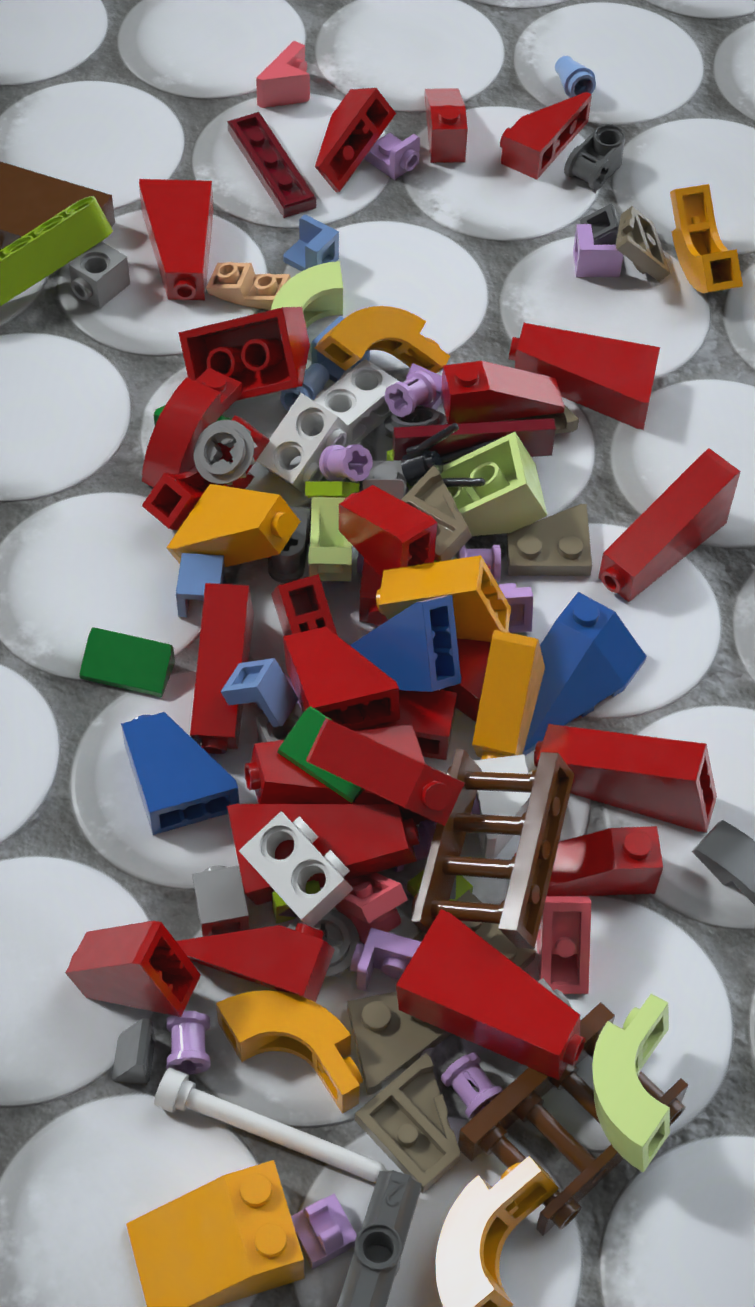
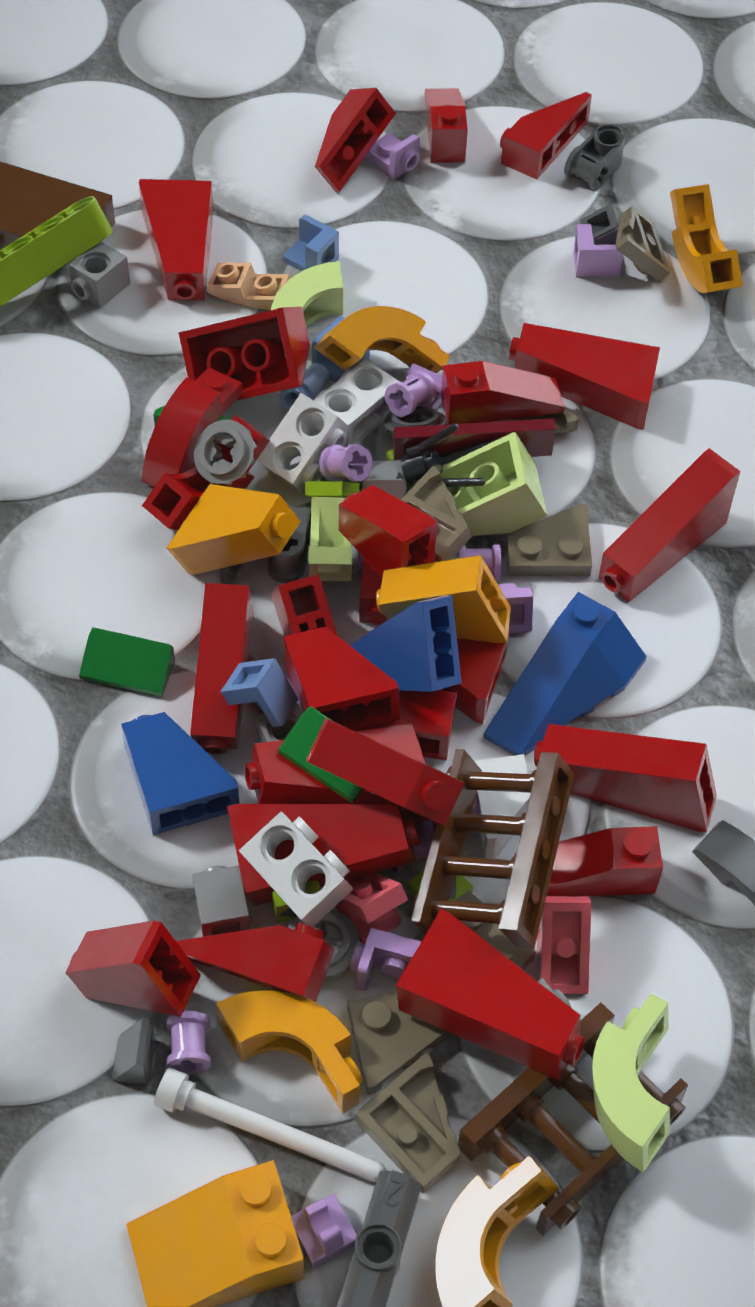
(193, 574): medium blue panel -> none
(271, 165): dark red tile -> none
(284, 79): coral slope -> none
(468, 1069): lavender bush -> none
(508, 695): light orange slope -> none
(575, 77): light blue cone -> none

